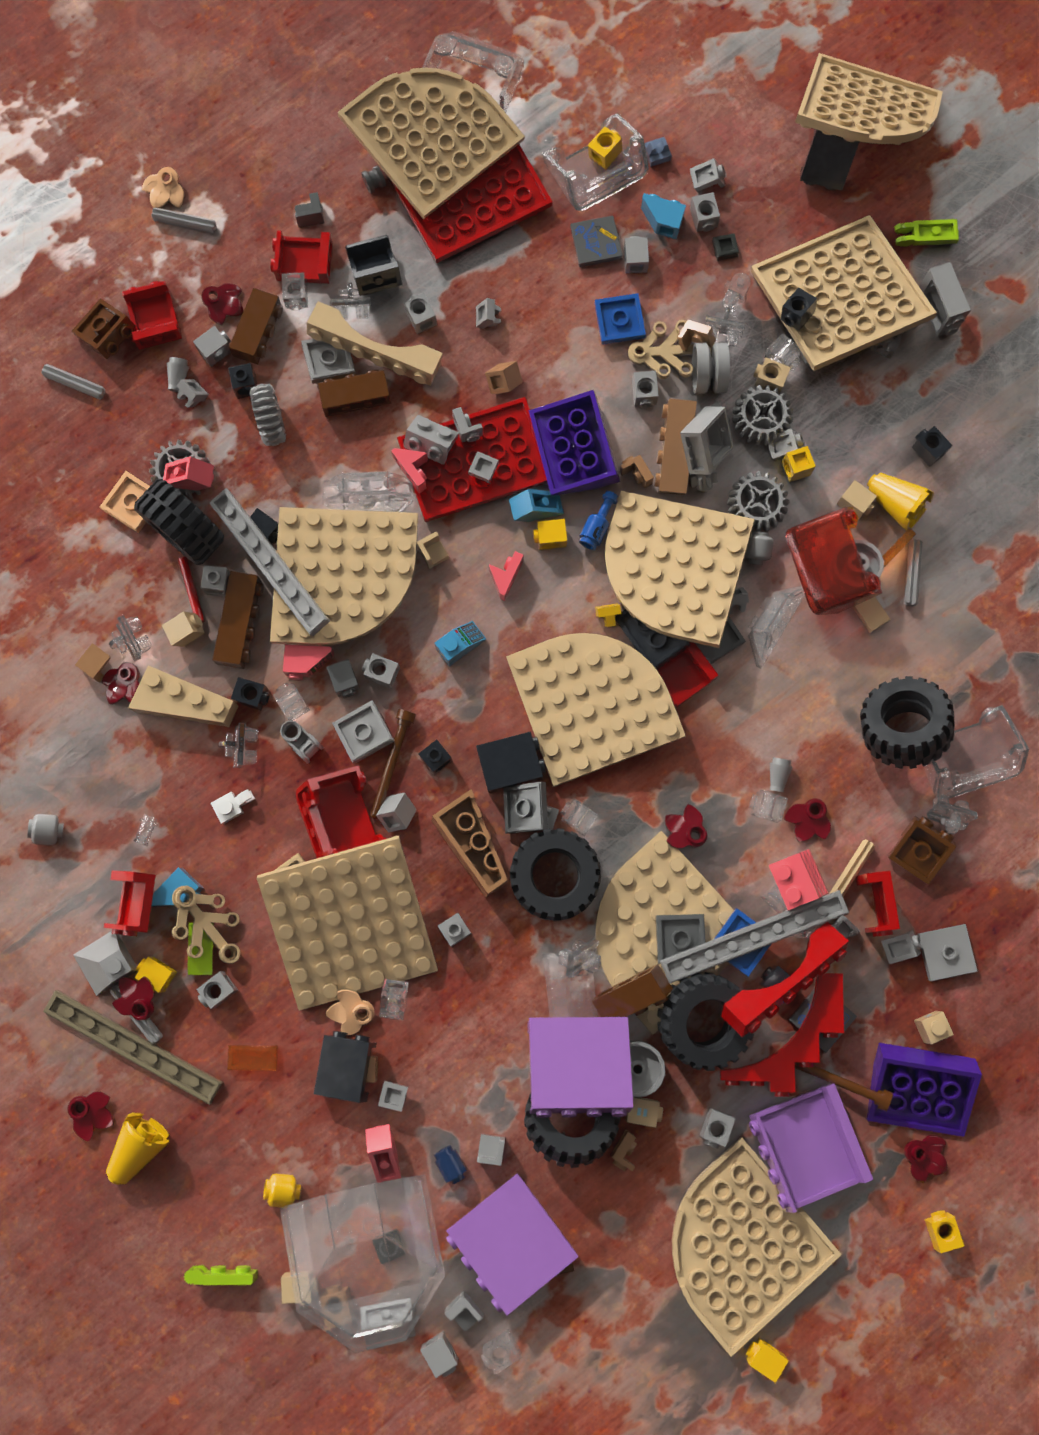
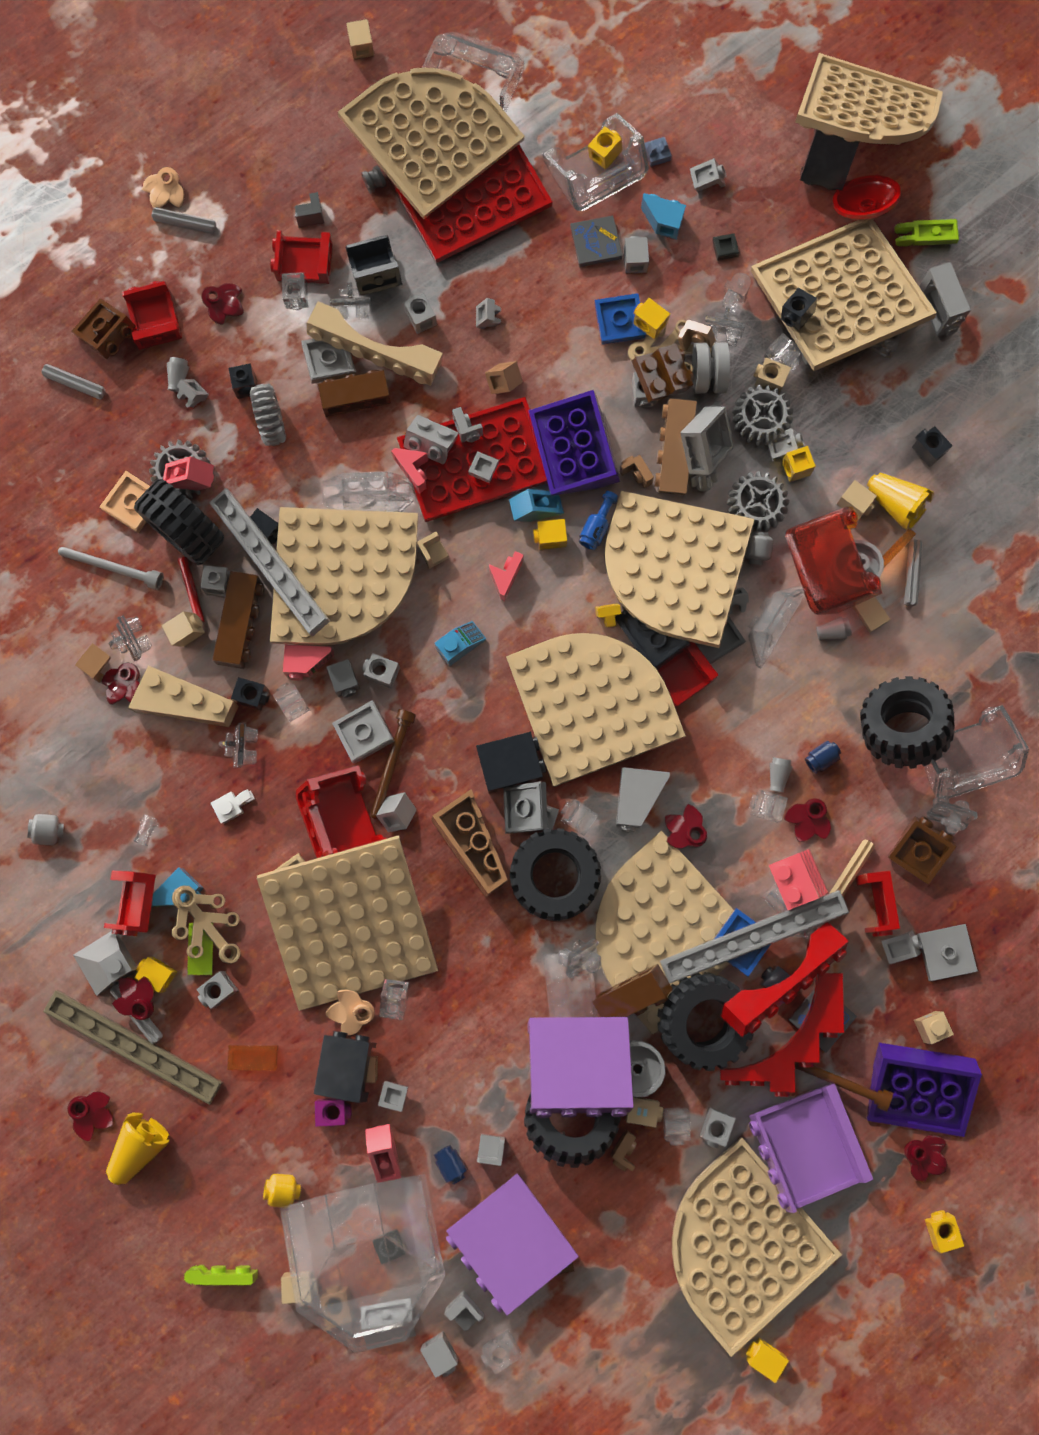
(152, 579): none -> light grey piece
(213, 345): light grey brick -> none
(256, 326): reddish brown brick -> none
(303, 743): light grey piece -> none
(321, 1112): none -> magenta brick
(360, 39): none -> tan panel
(435, 757): black brick -> none
(454, 929): light grey brick -> none
(637, 796): none -> light grey slope
(651, 318): none -> yellow brick
(663, 373): none -> reddish brown plate
(676, 1125): none -> clear brick
(678, 933): dark grey tile -> none
(707, 204): light grey brick -> none
(823, 756): none -> dark blue brick
(835, 629): none -> light grey cone
(845, 927): light grey tile -> none
(867, 197): none -> red dish

